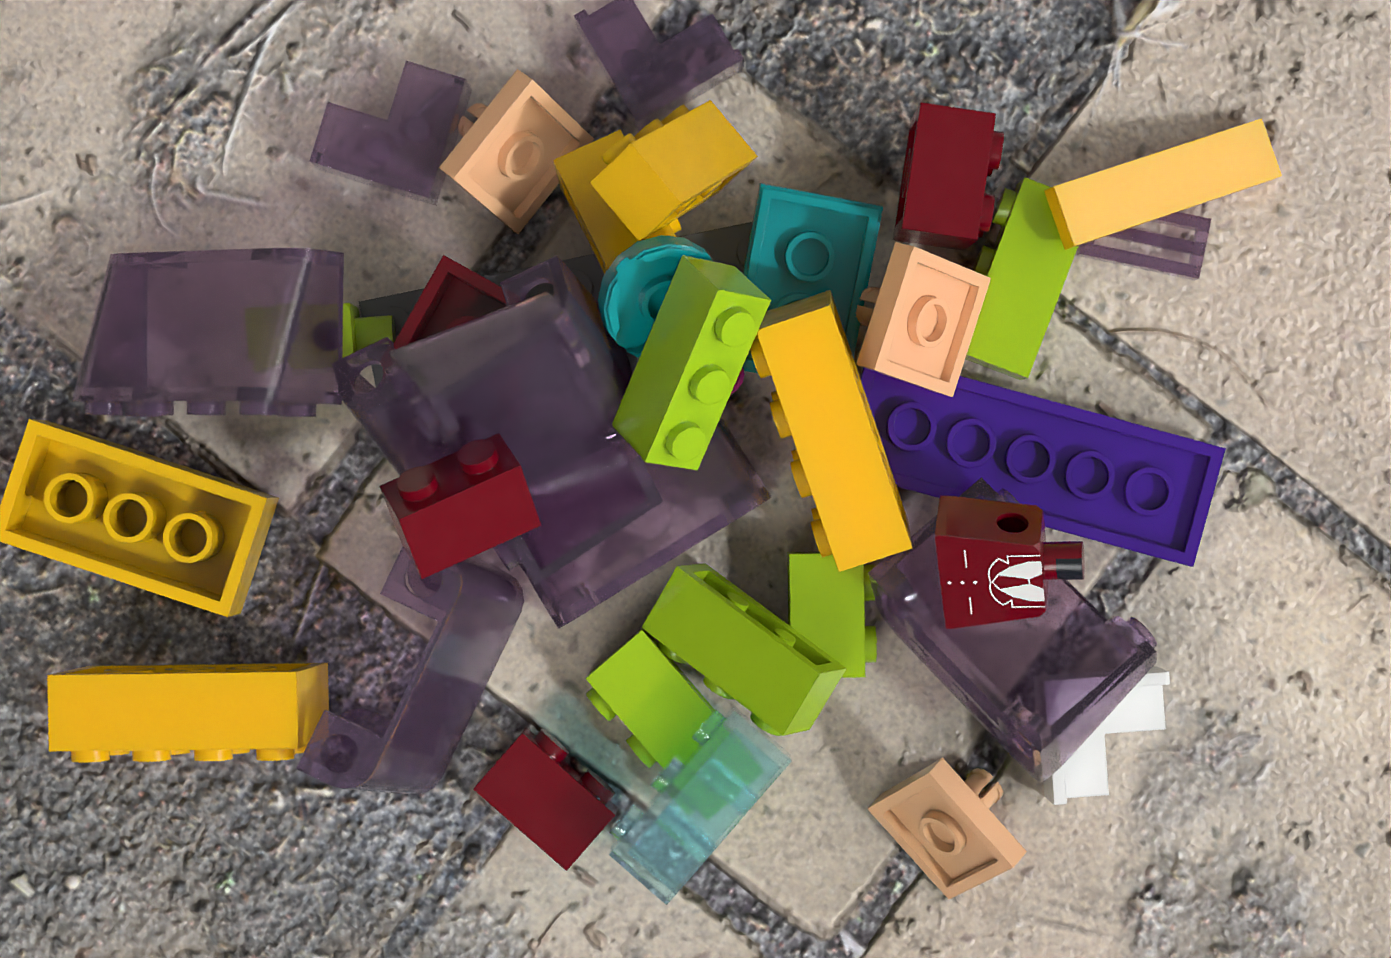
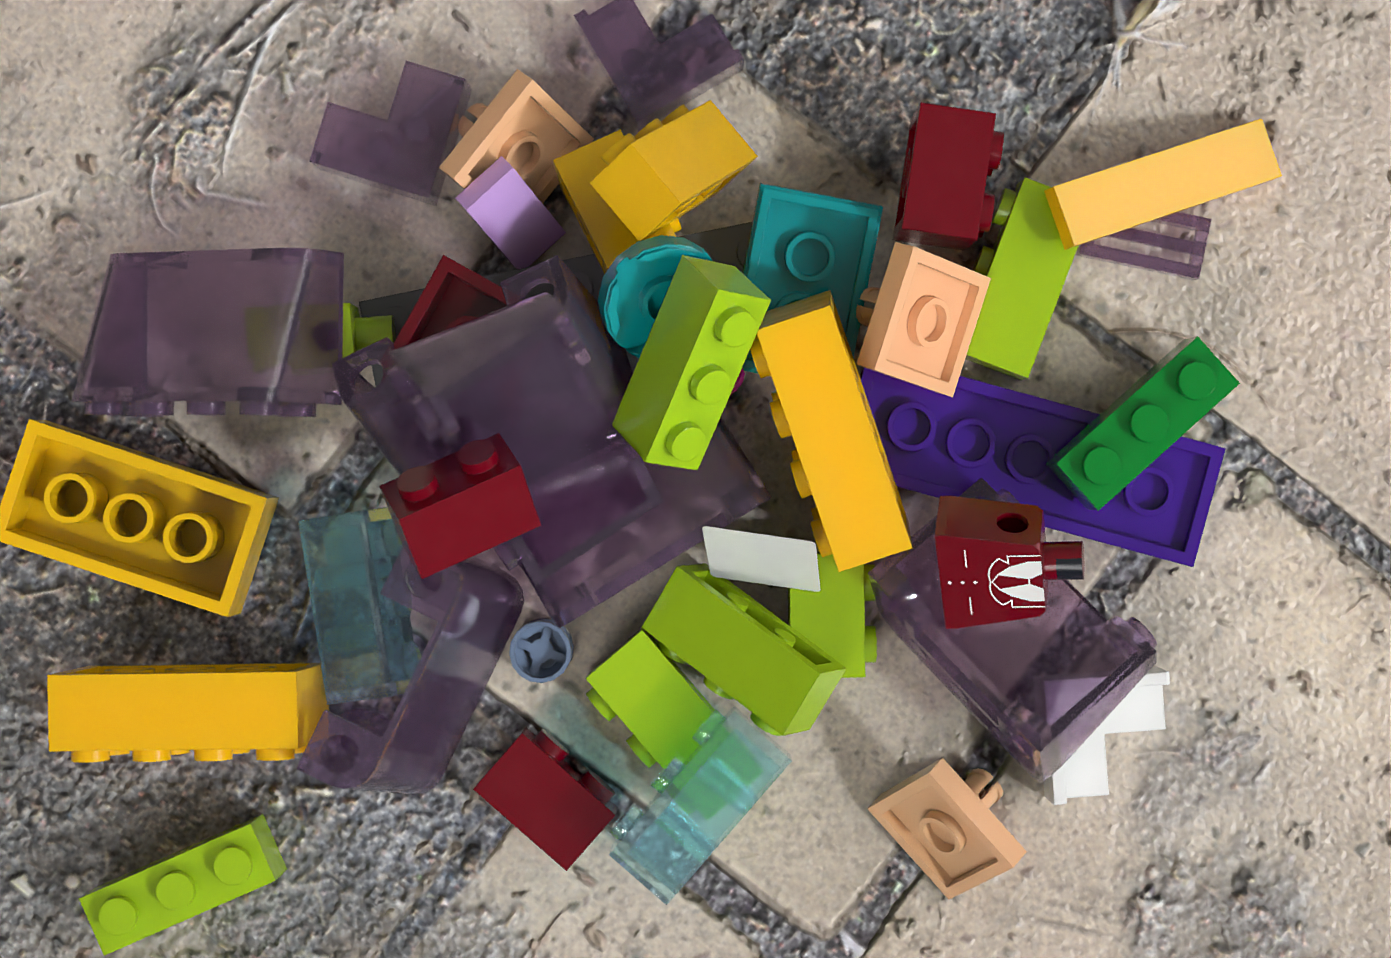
(183, 884): none -> lime brick
(360, 634): none -> clear light blue brick
(510, 214): none -> lavender tile
(538, 659): none -> sand blue wheel
(762, 558): none -> white sticker
(1142, 423): none -> green brick

